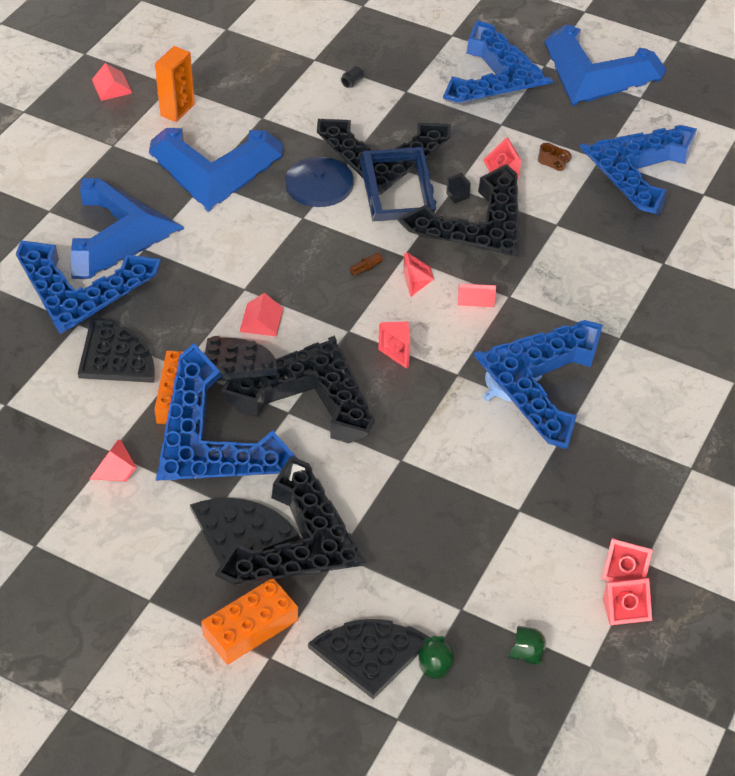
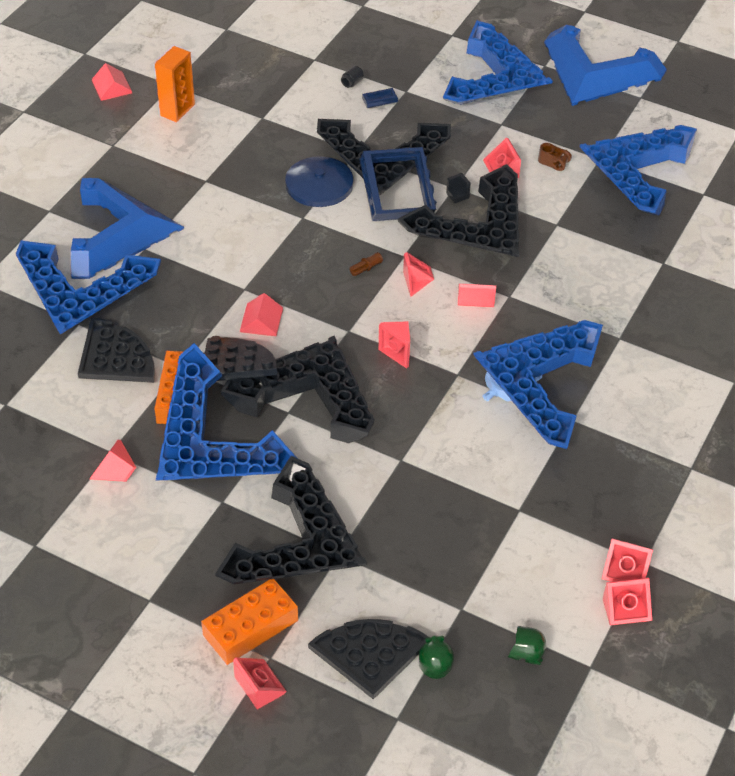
(215, 180): blue wedge -> none
(241, 522): black plate -> none
(257, 681): none -> coral slope
(380, 98): none -> dark blue plate

